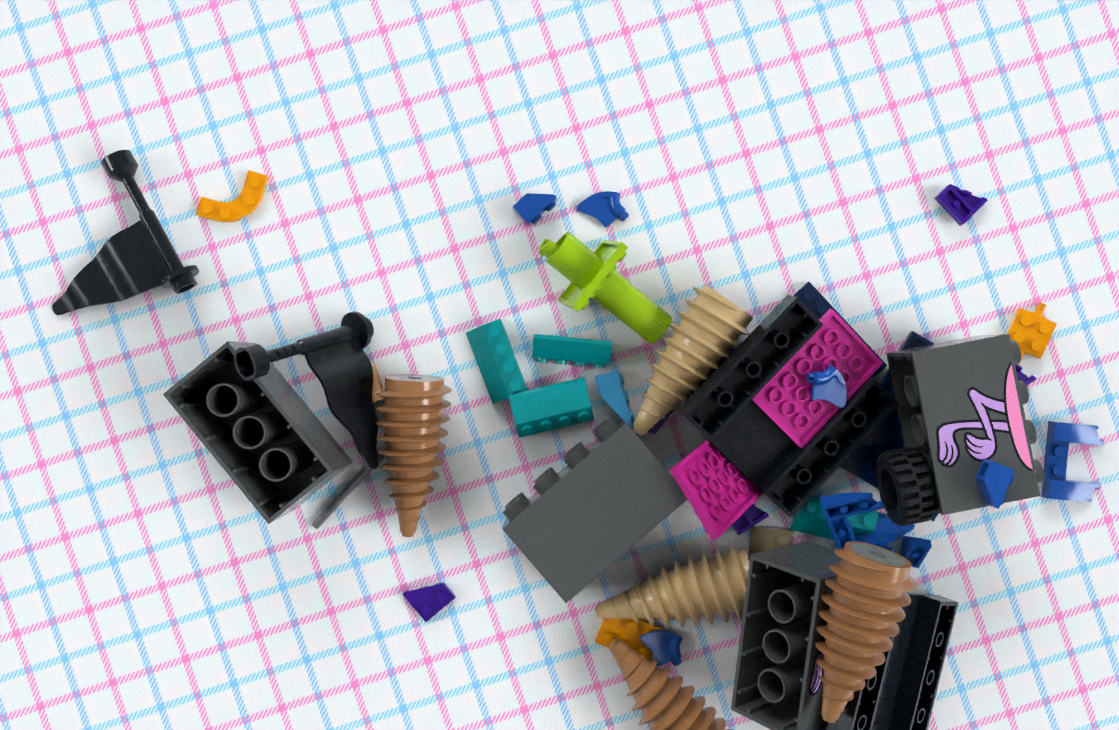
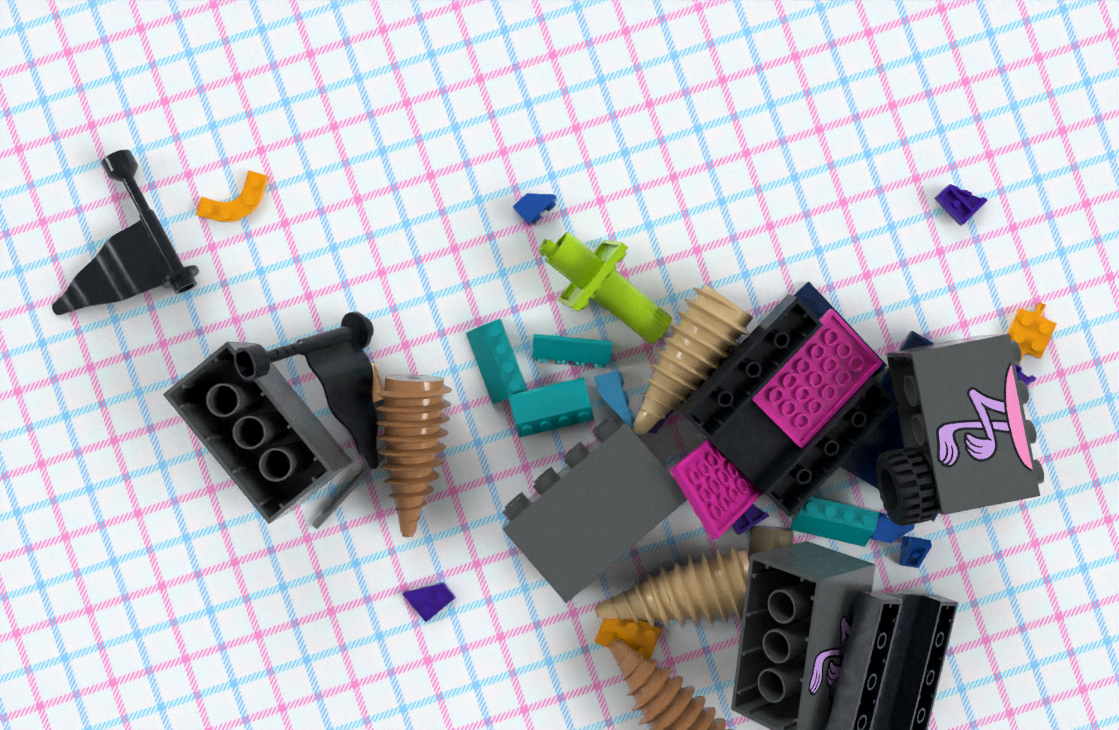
(604, 207): blue arm -> none
(664, 646): blue arm -> none
(828, 386): arm -> none
(843, 505): blue wedge -> none
(860, 619): medium nougat cone -> none
(994, 481): blue slope -> none
(1055, 464): blue wedge -> none

